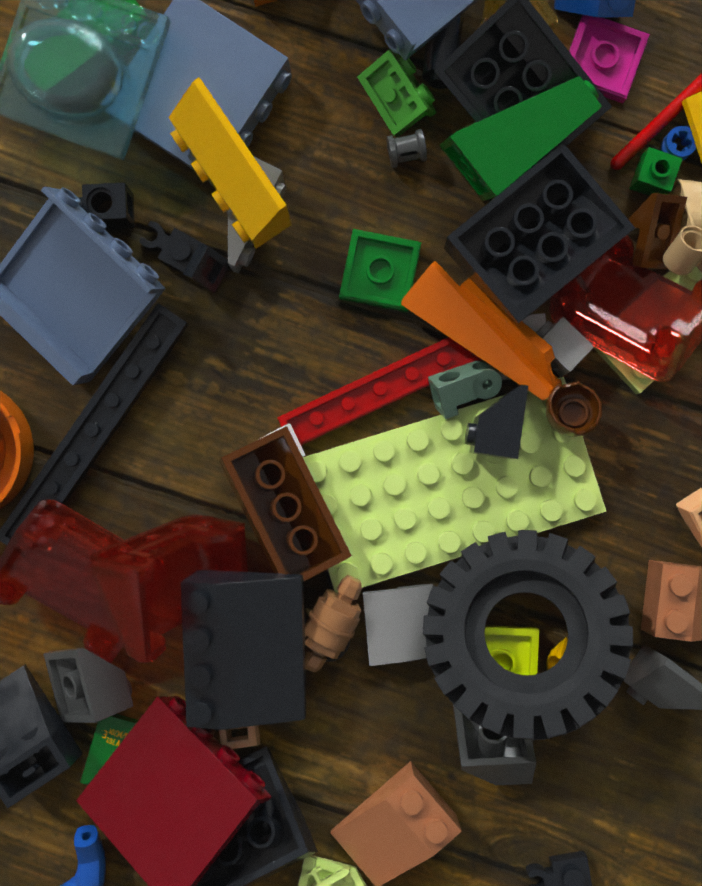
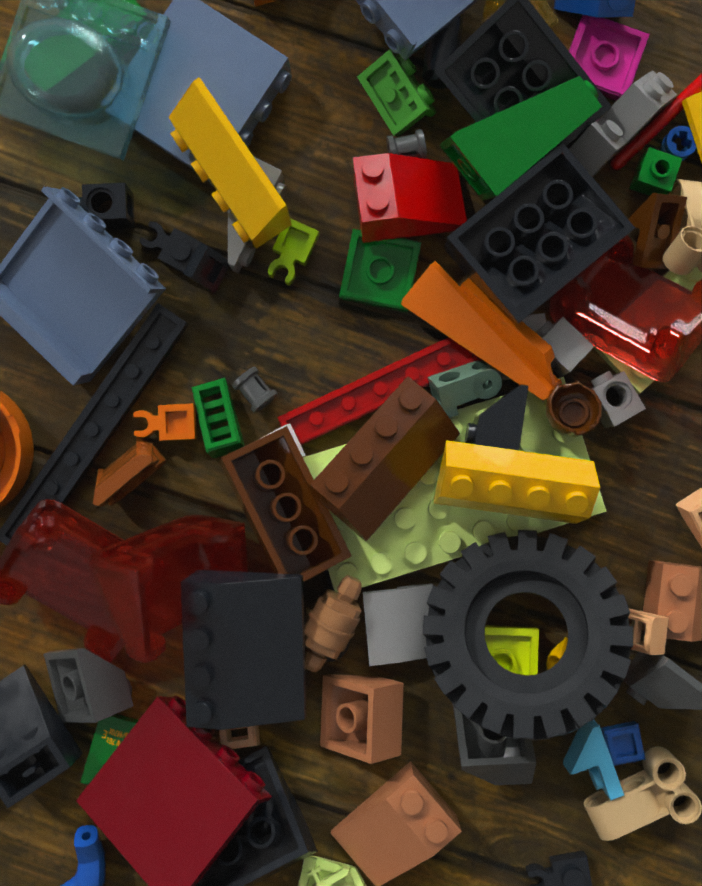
(127, 472): none -> dark orange slope
(172, 422): none -> orange plate
(225, 446): none -> green slope
(254, 389): none -> dark grey bush
(294, 246): none -> lime plate
(362, 716): none -> nougat slope
(385, 459): none -> reddish brown slope
(406, 196): none -> red slope
(517, 482): none -> yellow slope
(591, 753): none -> medium azure slope
(623, 121): none -> light grey arch
(624, 742): none -> blue tile
(629, 401): none -> light grey brick
(645, 798): none -> tan piece
(654, 634): none -> light nougat slope

